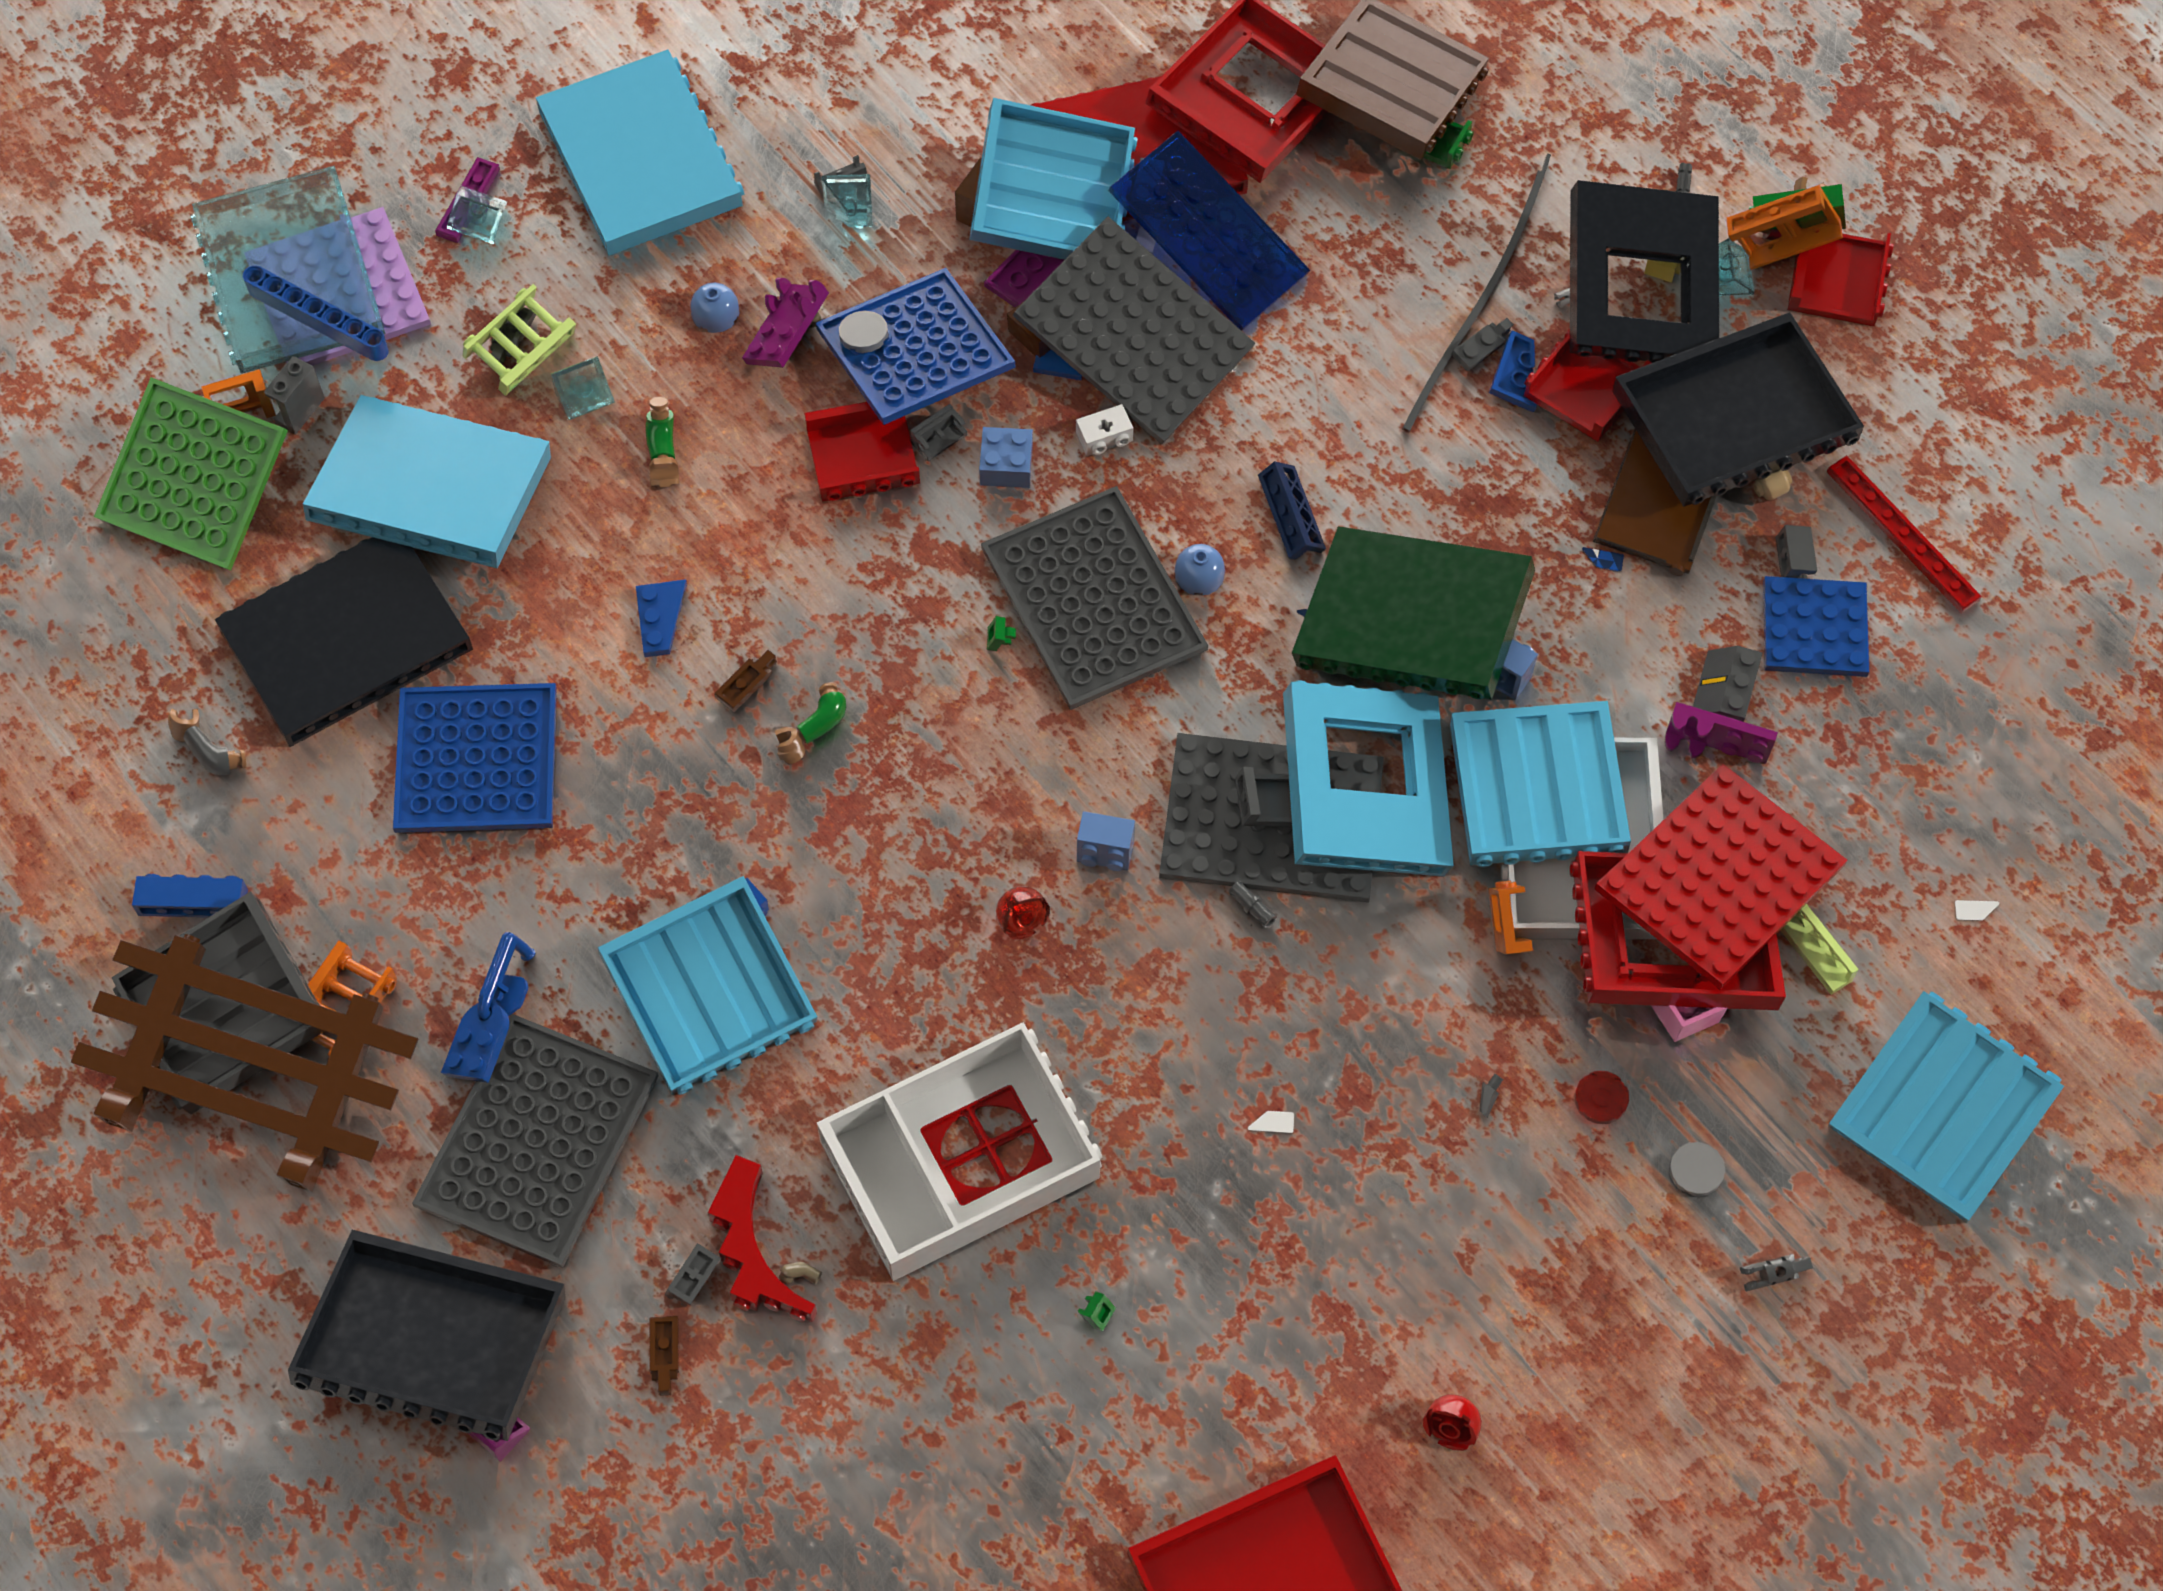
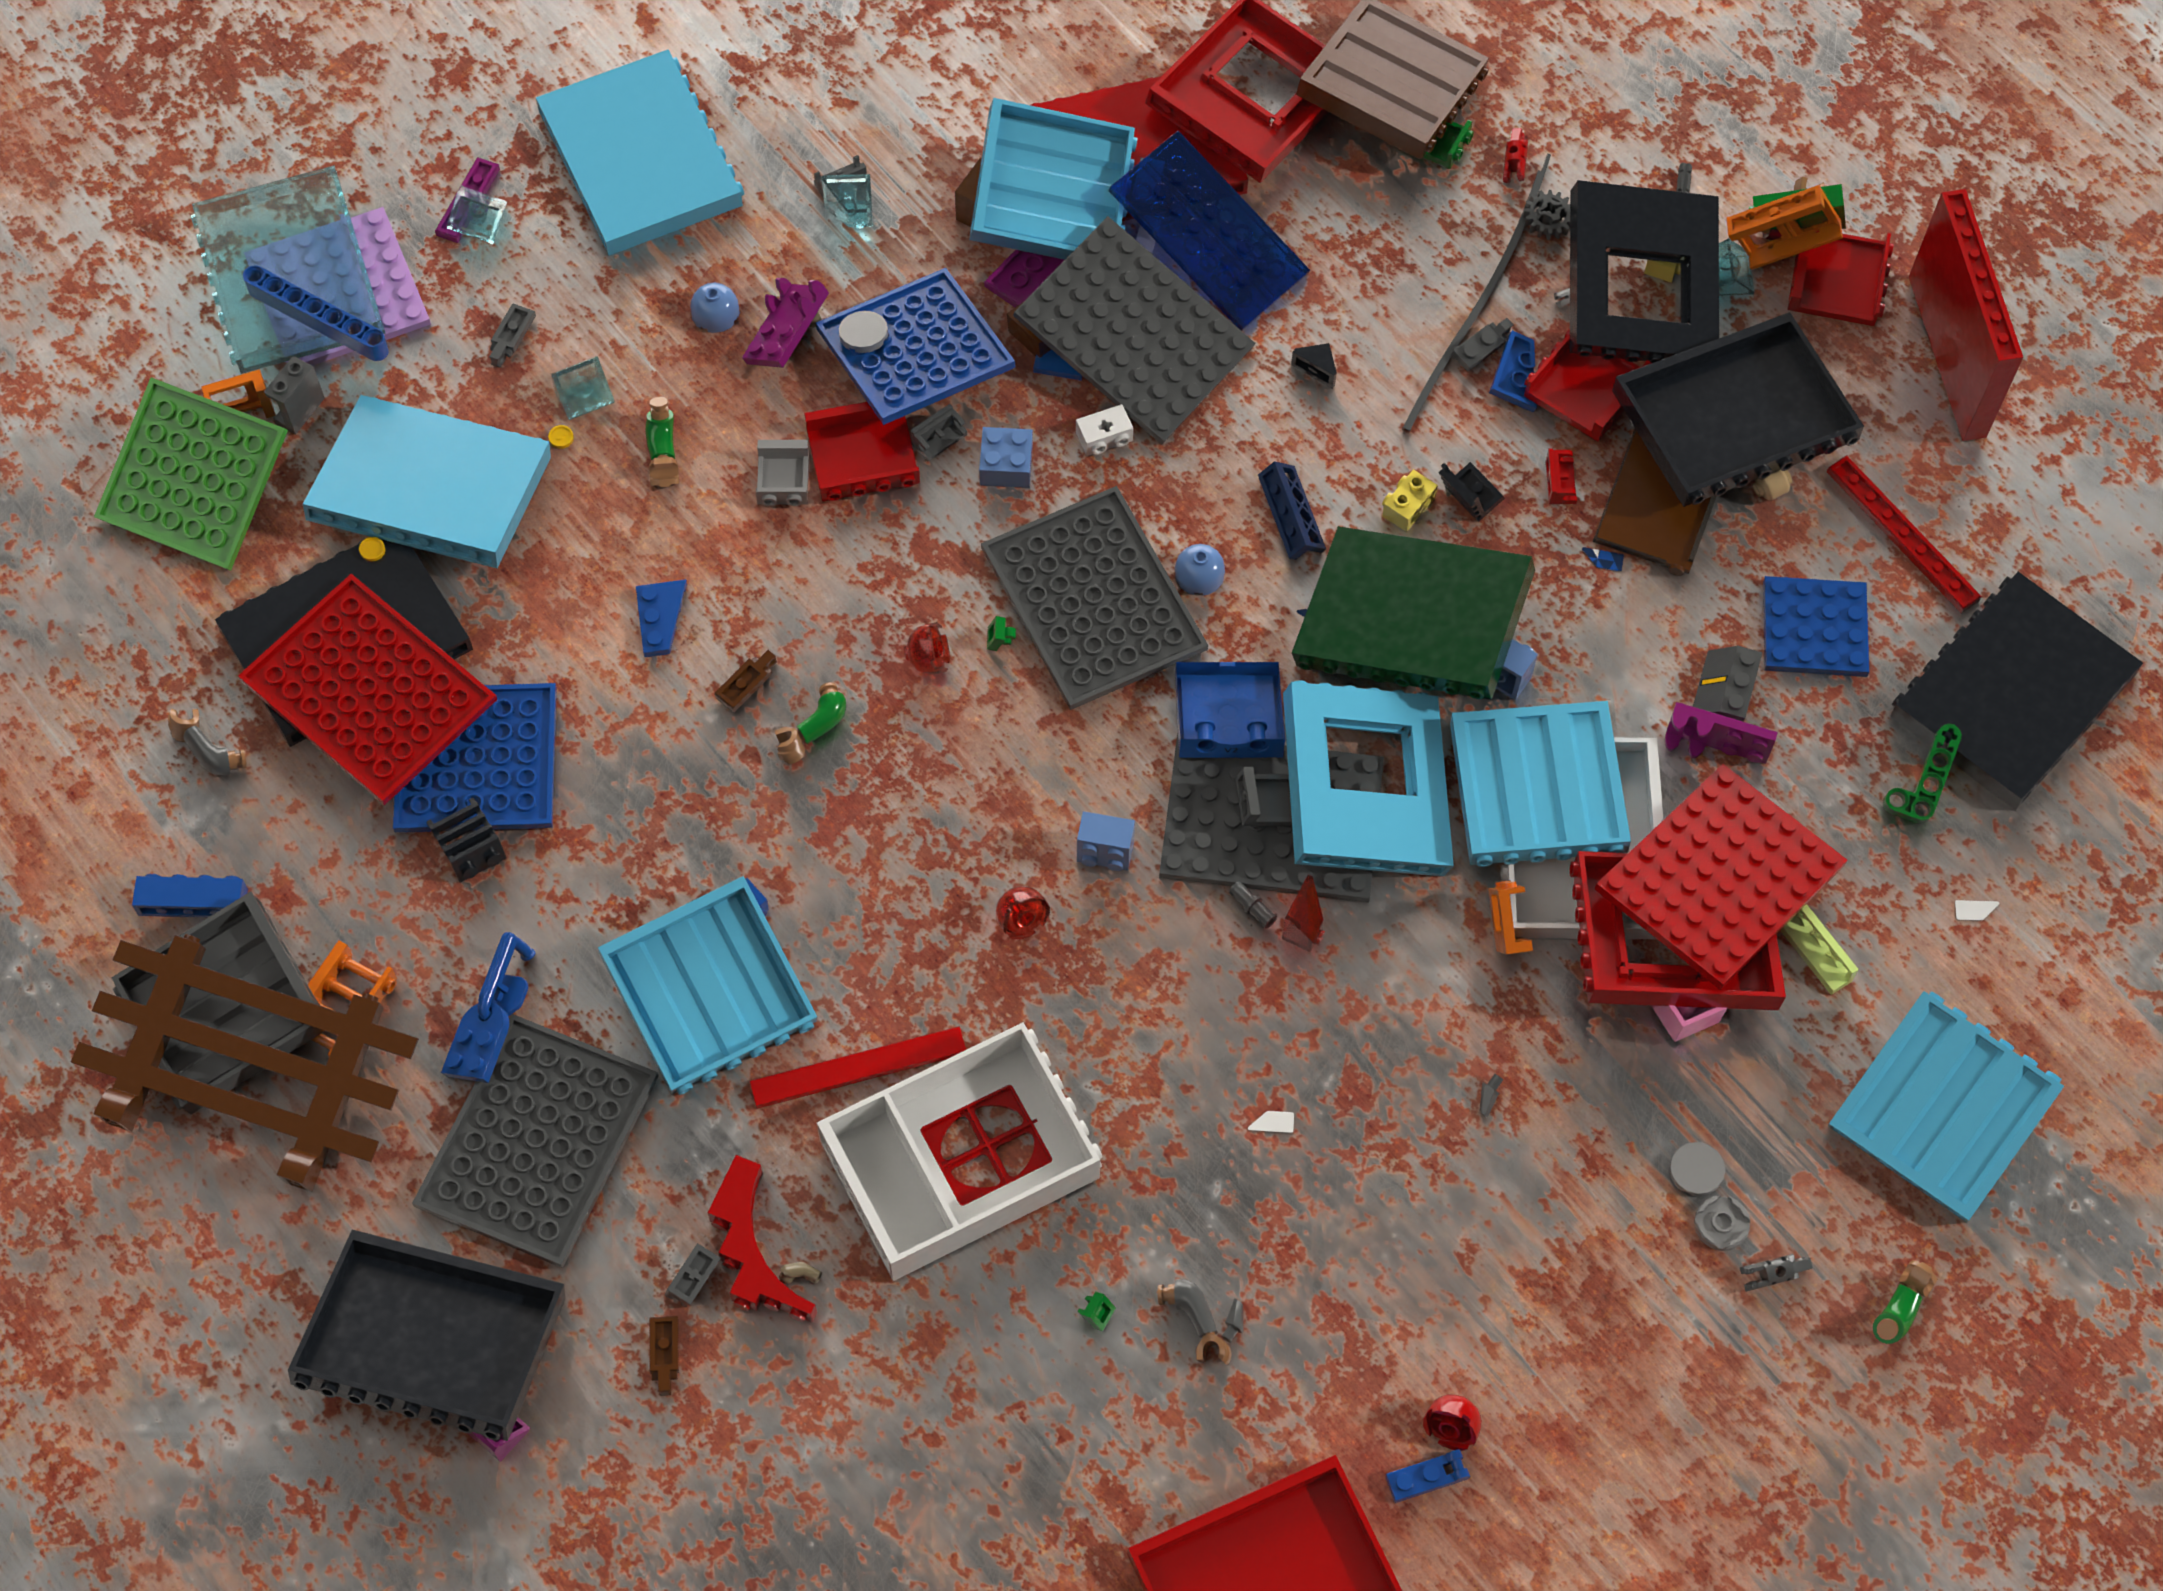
(367, 688): none -> red plate
(372, 549): none -> yellow piece
(474, 851): none -> black plate
(525, 362): yellowish green fence -> none
(561, 436): none -> yellow piece
(782, 472): none -> light grey panel
(857, 1067): none -> red tile
(928, 649): none -> clear red cylinder
(1192, 1301): none -> piece
(1229, 710): none -> blue piece
(1234, 1321): none -> dark grey bar
(1304, 919): none -> clear red slope
(1316, 362): none -> black slope
(1409, 500): none -> light yellow brick
(1426, 1476): none -> blue plate
(1471, 490): none -> black plate
(1515, 156): none -> red hinge
(1548, 215): none -> dark grey gear
(1560, 477): none -> red hinge
(1601, 1097): clear red tile -> none
(1722, 1223): none -> light grey tile
(1796, 552): dark grey hinge -> none
(1905, 1303): none -> piece
(1929, 772): none -> green beam
(1965, 315): none -> red panel
(2017, 687): none -> black panel

